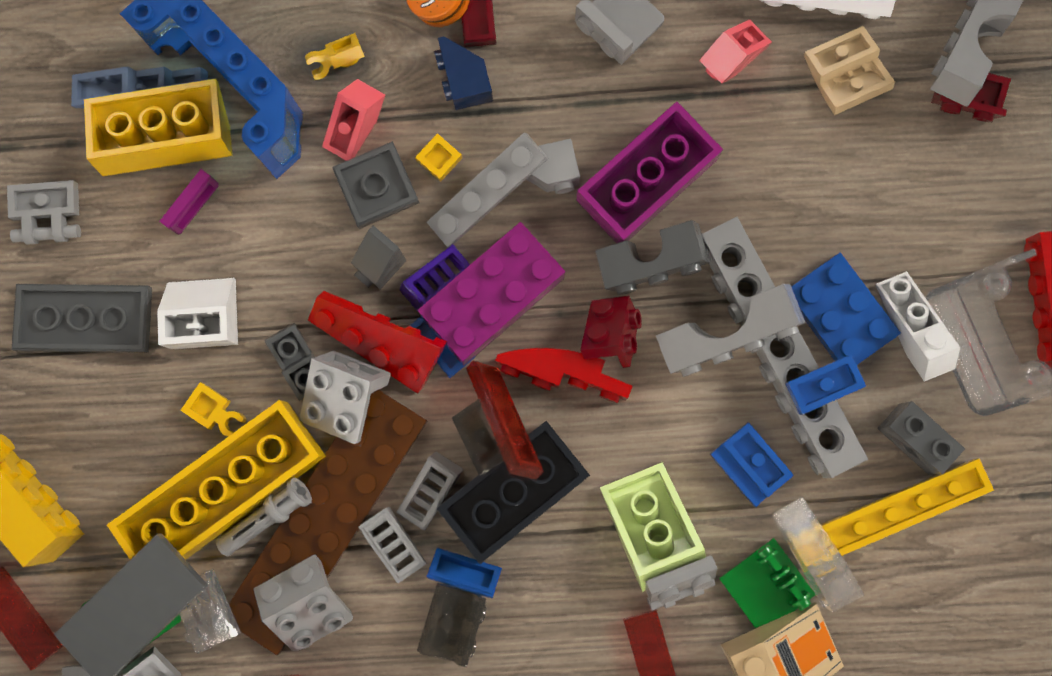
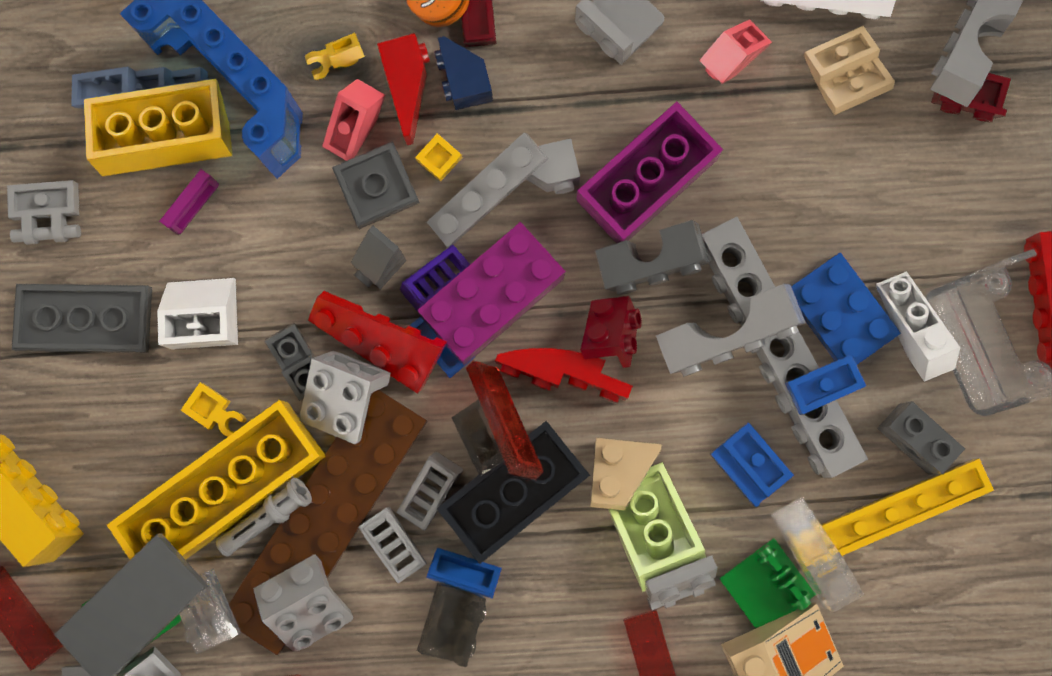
(406, 76): none -> red slope
(619, 471): none -> tan wing

